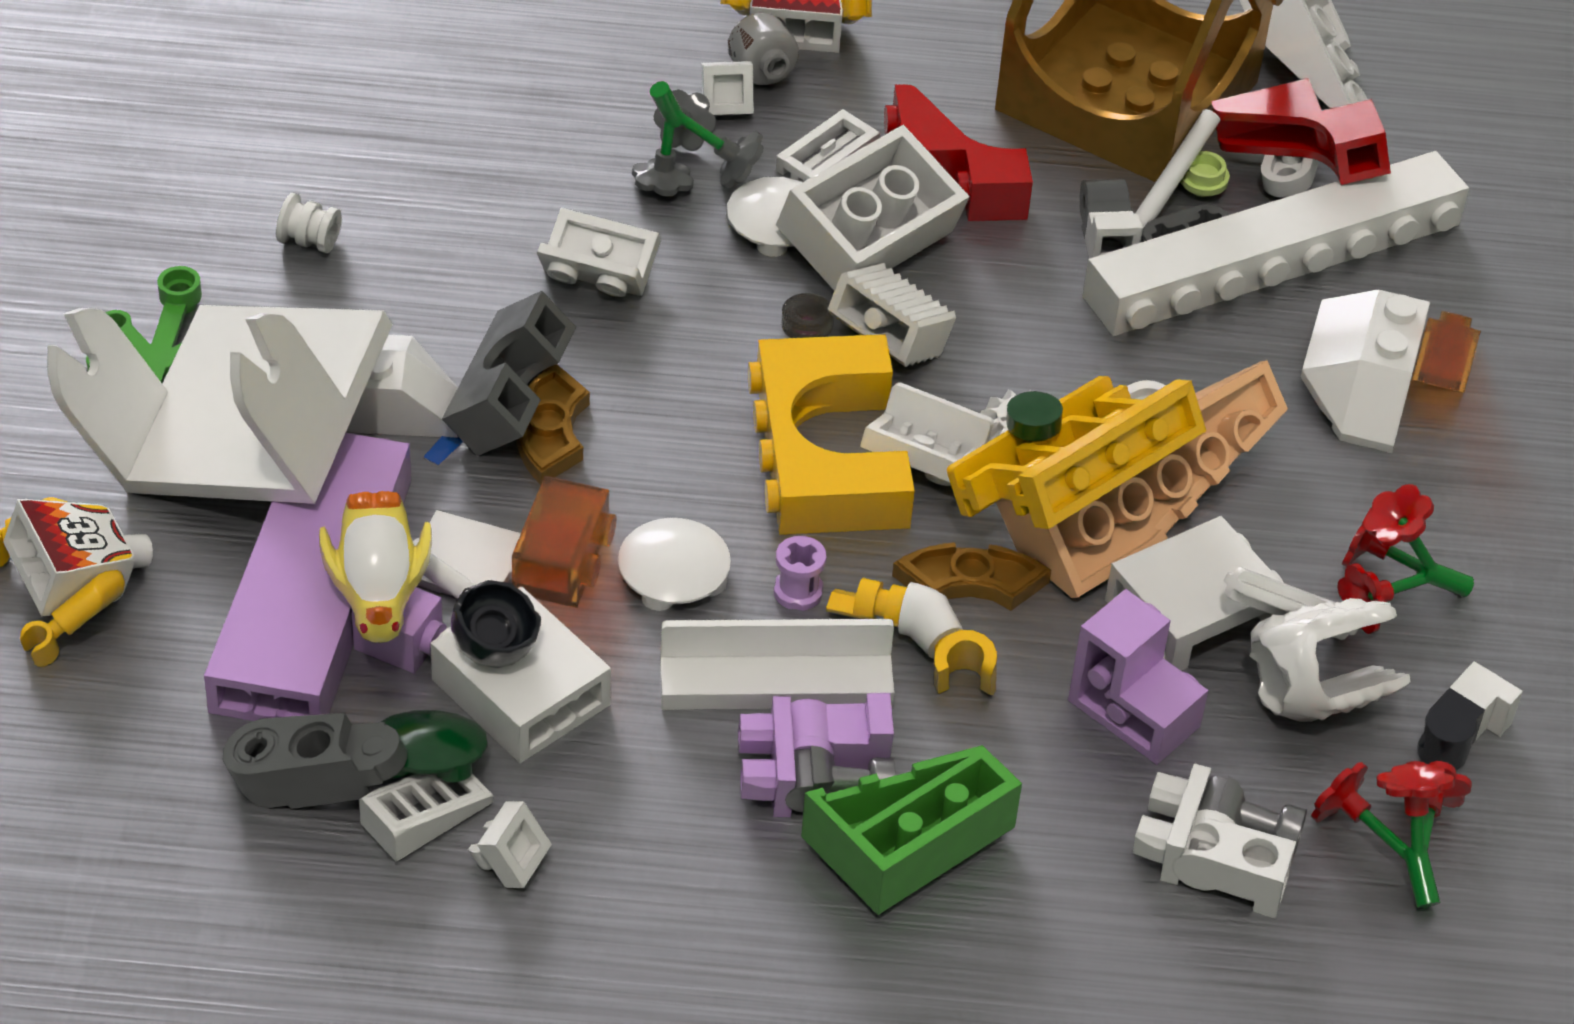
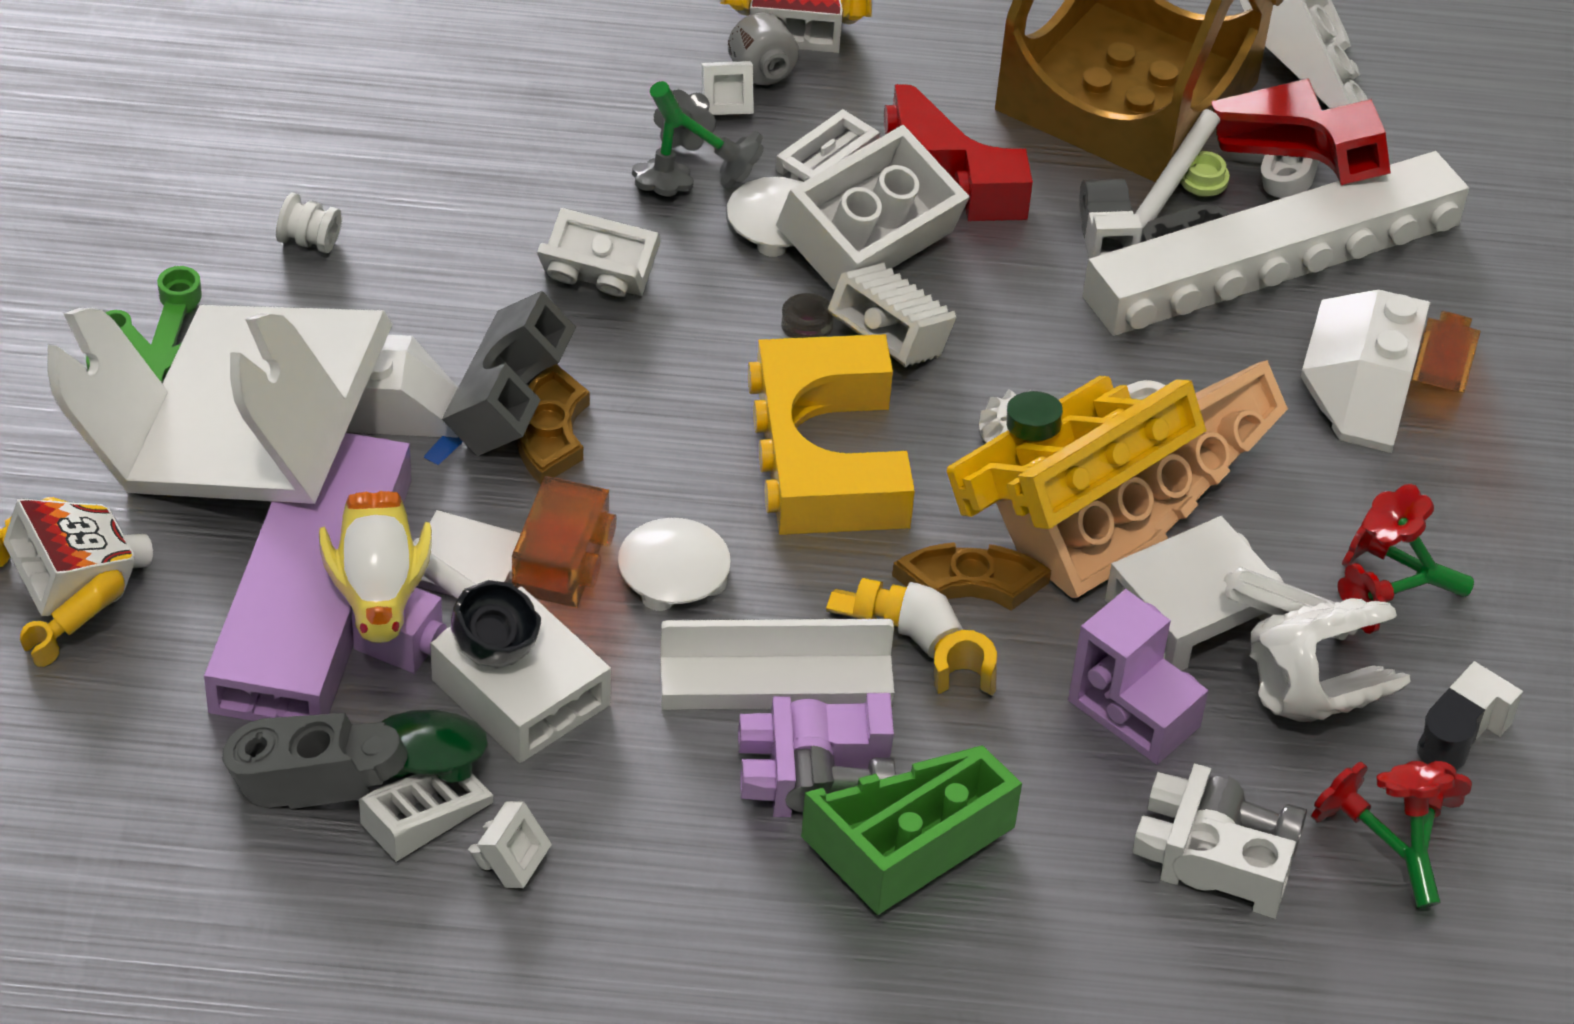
(800, 564): lavender bush -> none
(928, 429): white bracket -> none

